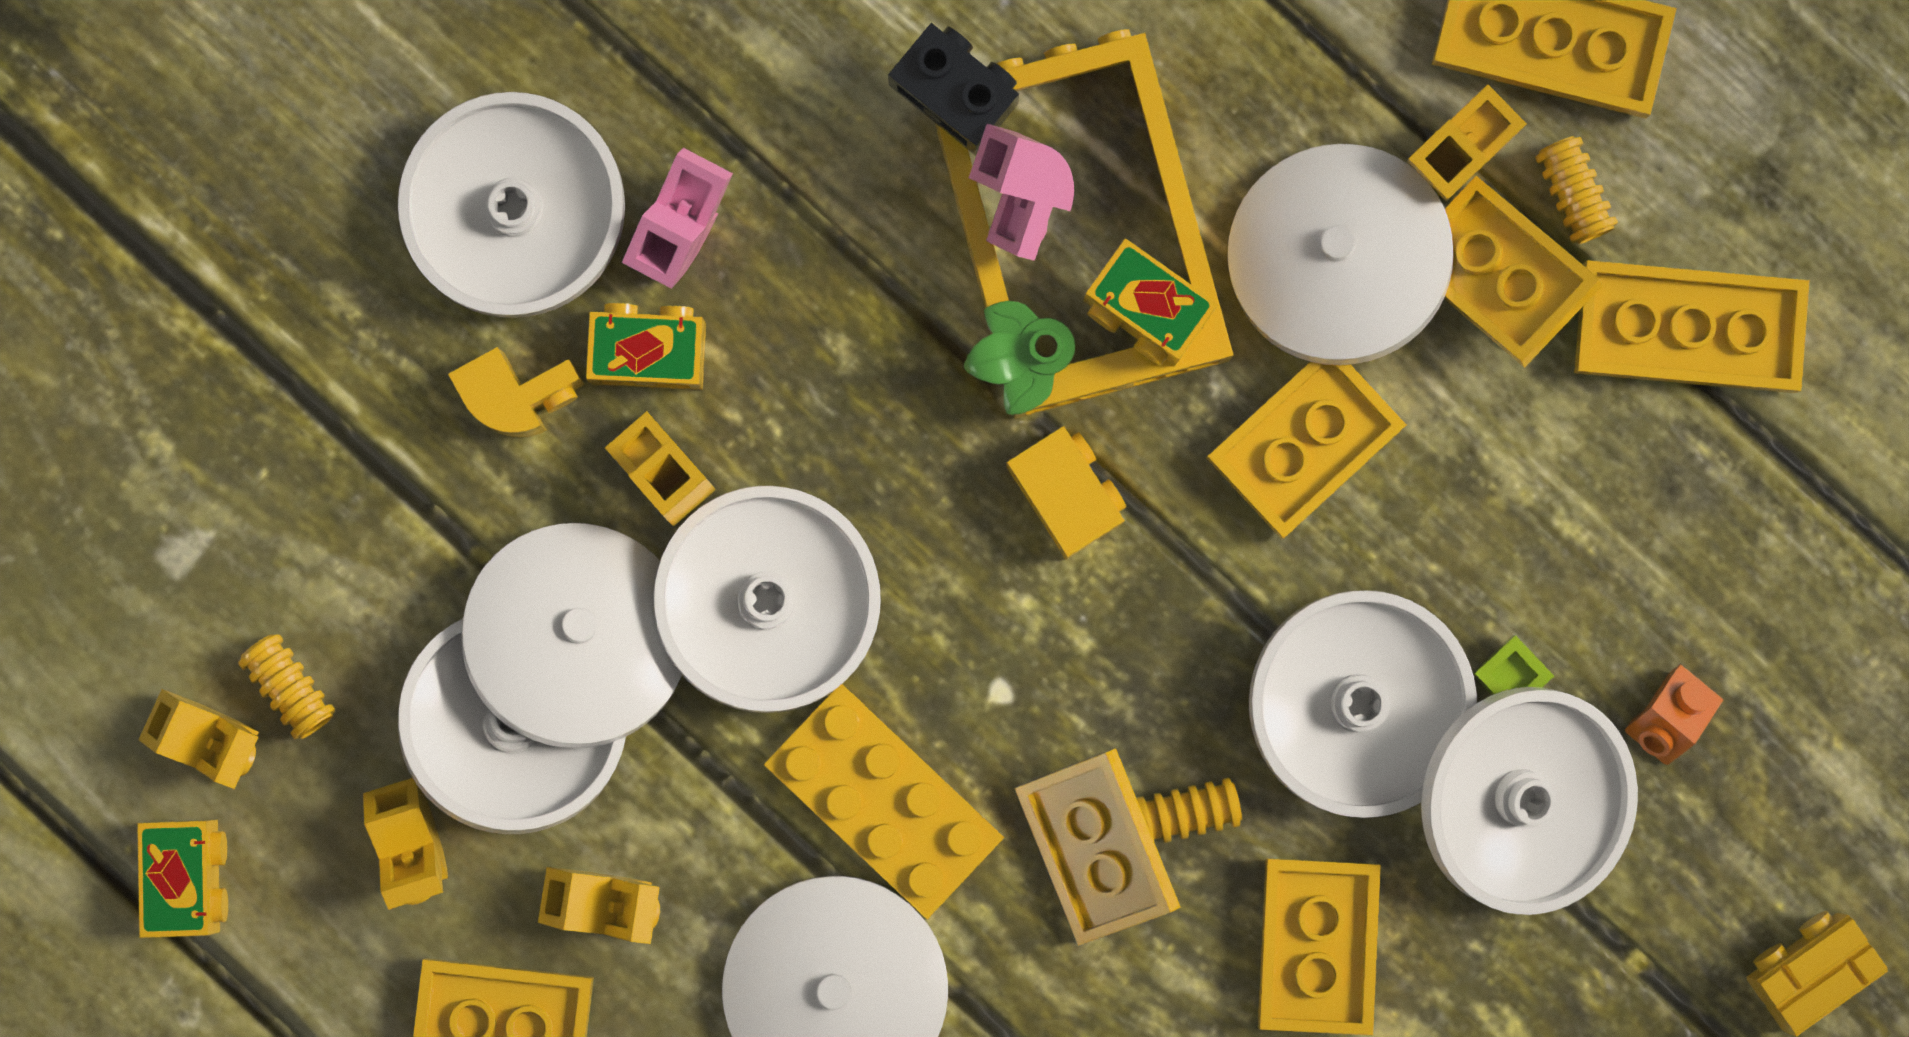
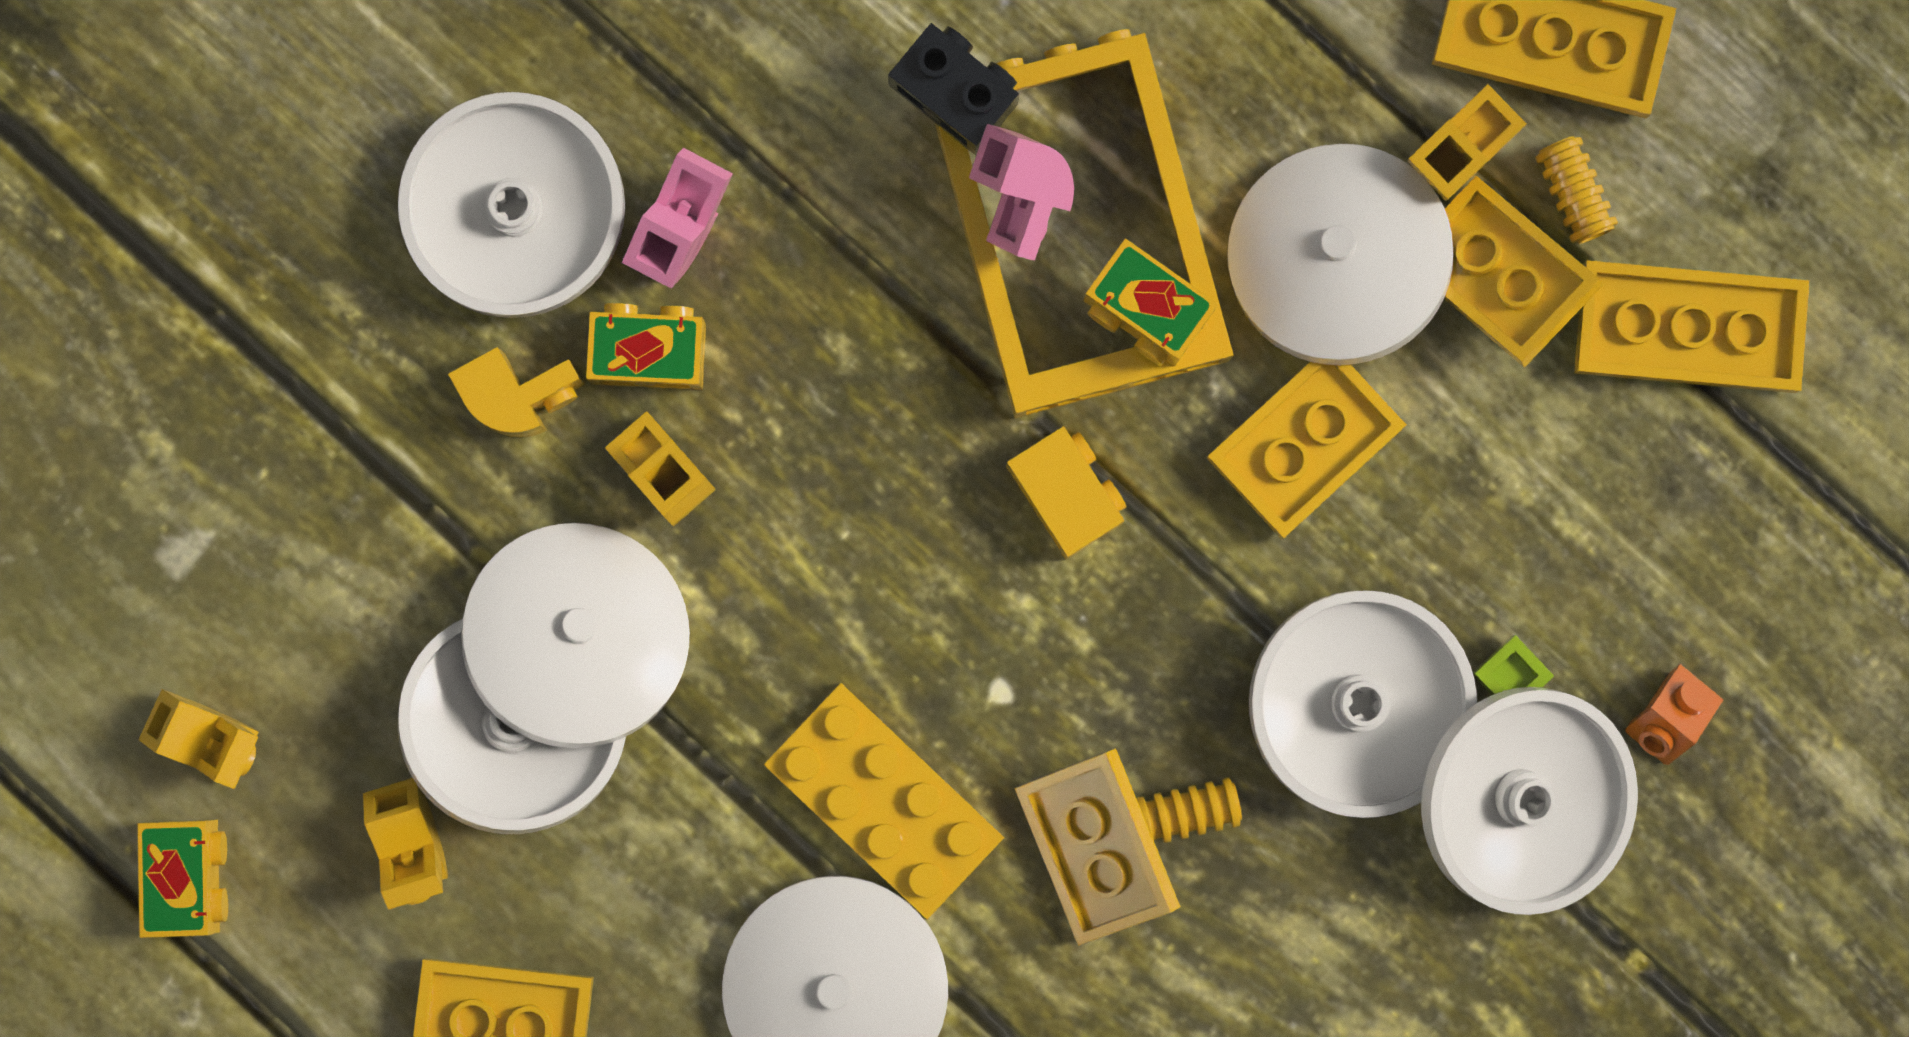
(286, 686): yellow piece -> none
(599, 904): yellow brick -> none
(766, 599): white dish -> none
(1012, 357): bright green plate -> none
(1319, 946): yellow plate -> none
(1815, 971): yellow brick -> none

